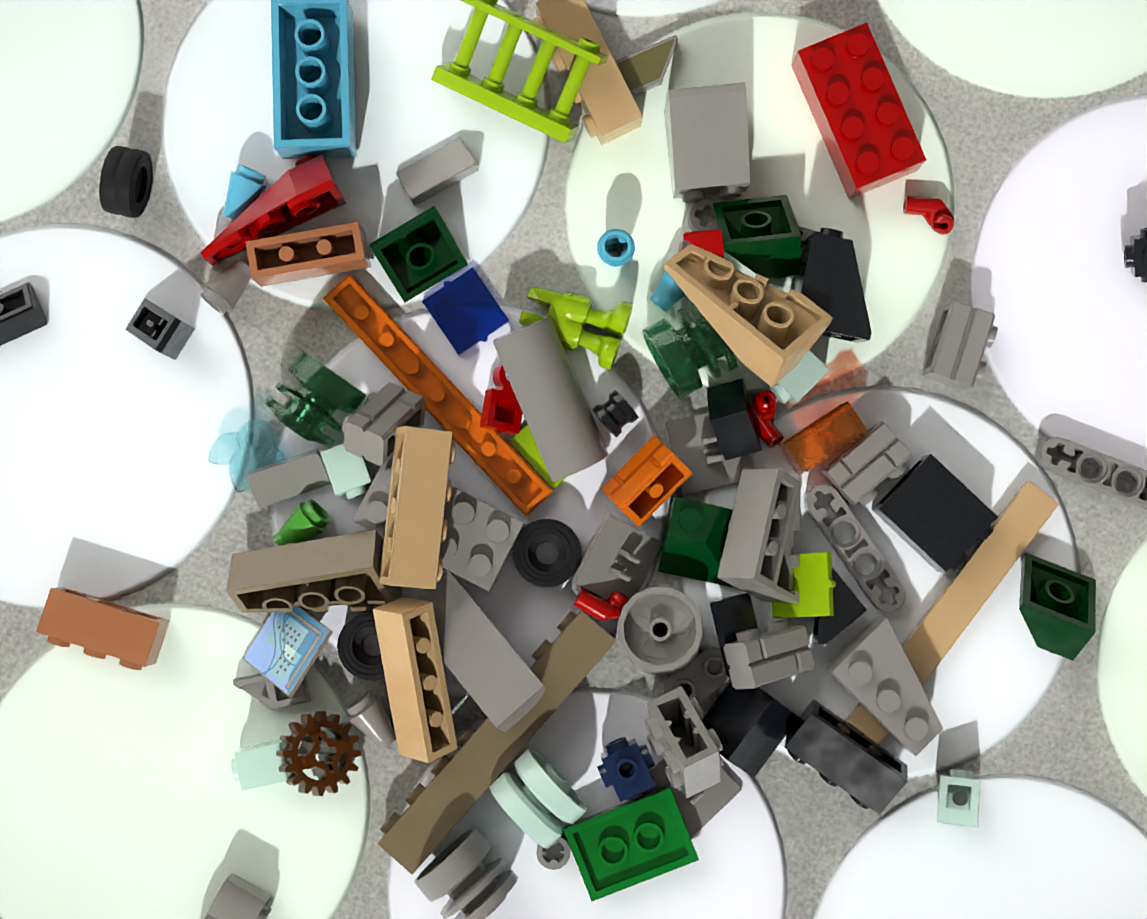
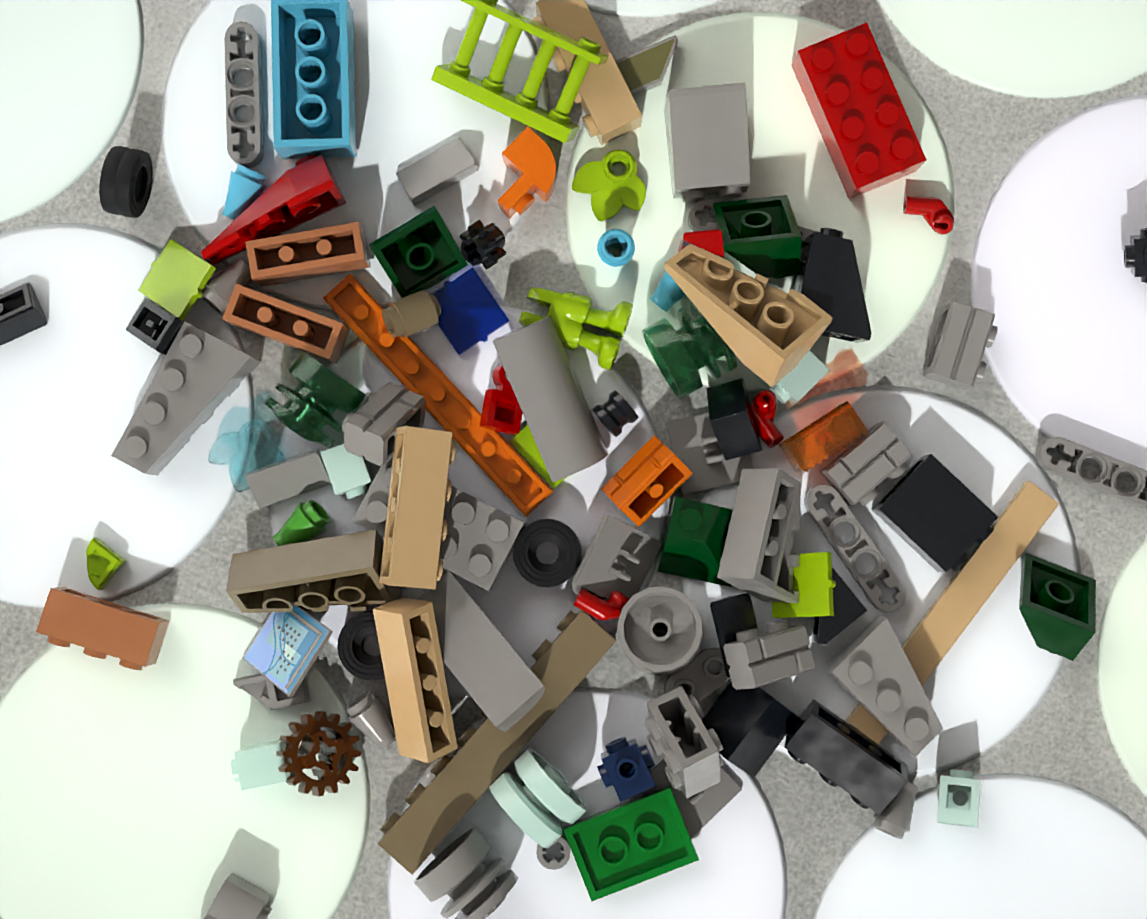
(102, 563): none -> lime tile
(176, 279): none -> lime piece
(181, 397): none -> light grey wedge
(239, 95): none -> light grey beam
(286, 323): none -> nougat brick
(411, 314): none -> dark tan brick
(482, 244): none -> black gear
(535, 165): none -> orange brick
(610, 190): none -> lime plate
(898, 814): none -> light grey cone

